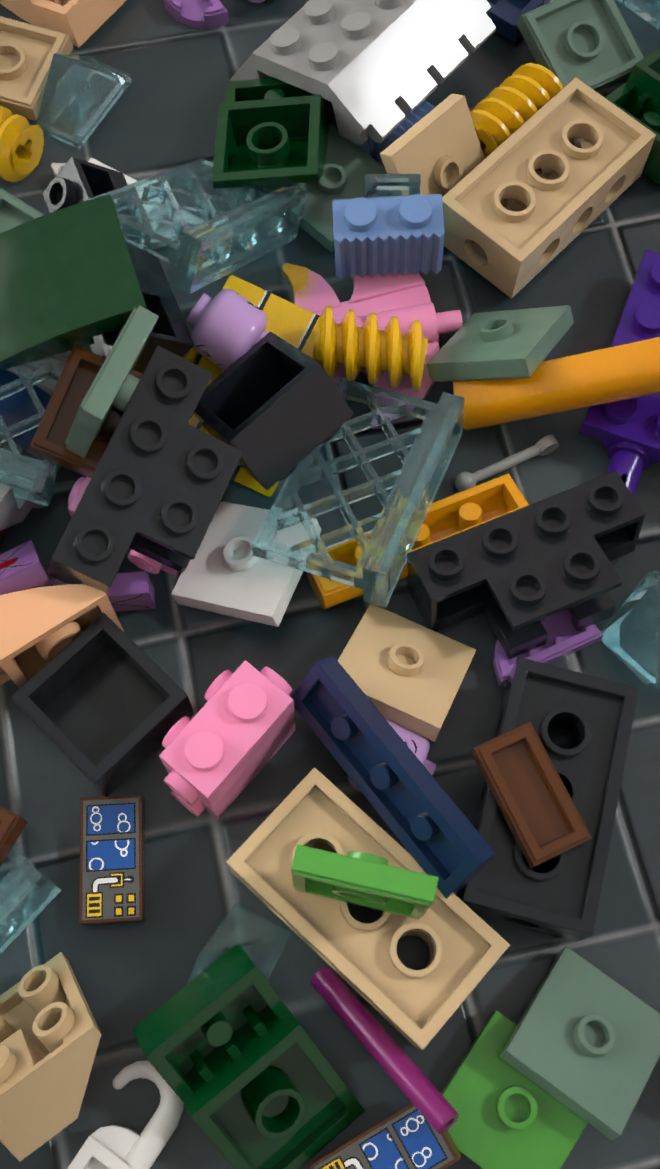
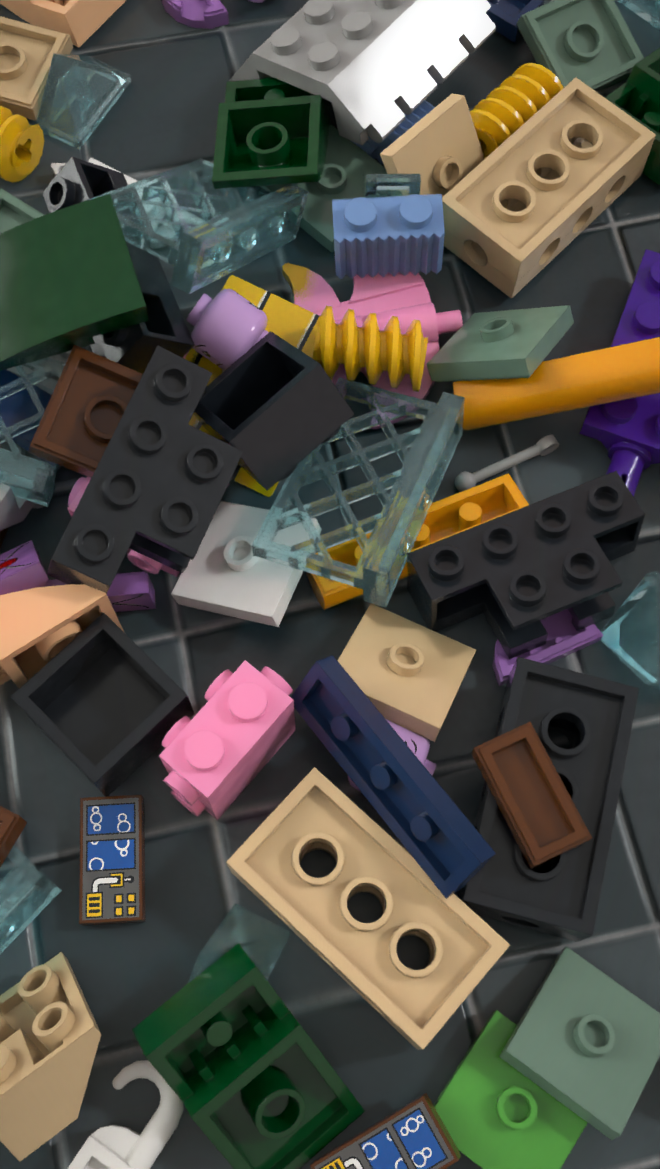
(113, 382): sand green plate -> none
(363, 881): bright green plate -> none
(385, 1050): magenta piece -> none

